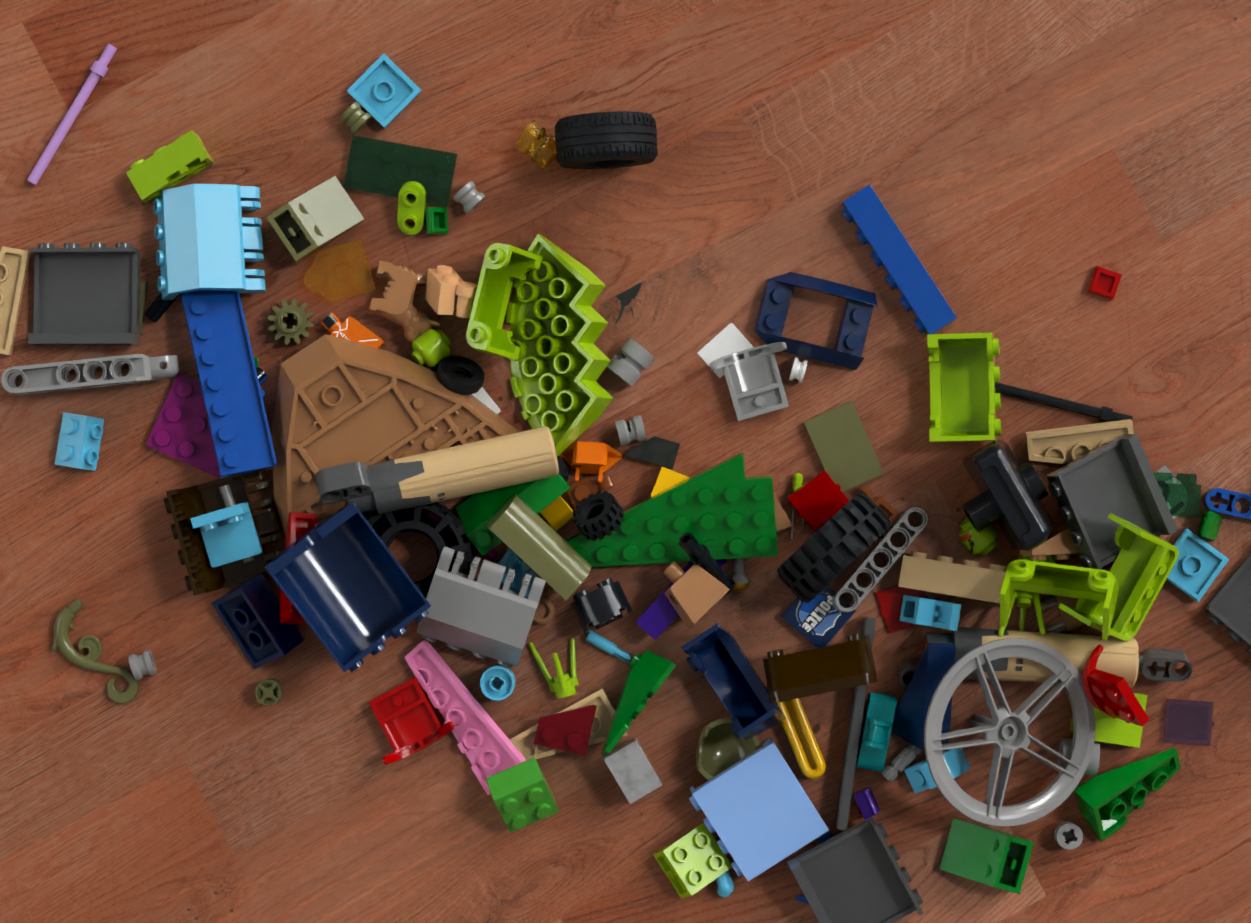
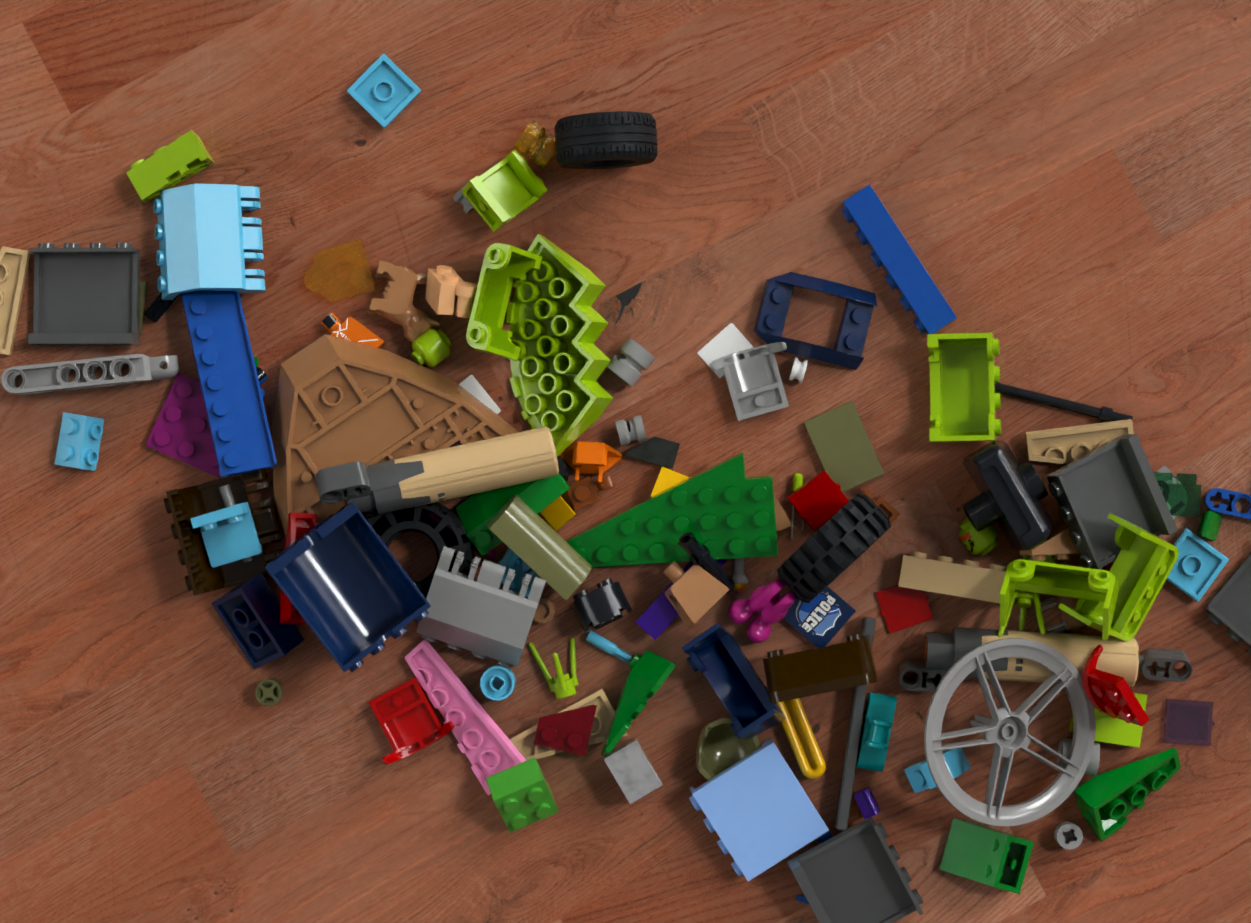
(61, 640): olive plant -> none
(99, 68): lavender bar -> none
(142, 664): light grey wheel -> none
(283, 328): olive gear -> none
(315, 219): slope -> none
(355, 118): olive wheel -> none
(385, 166): clear green plate -> none
(411, 208): lime plate -> none
(436, 220): green slope -> none
(459, 384): black tyre -> none
(504, 190): none -> lime panel
(598, 515): black tyre -> none
(693, 861): lime bracket -> none
(725, 884): medium azure arm -> none
(769, 603): none -> dark pink piece
(891, 554): light grey beam -> none
(900, 762): light grey axle -> none
(913, 707): dark blue wedge -> none
(930, 612): medium azure brick -> none
(1104, 283): red tile -> none

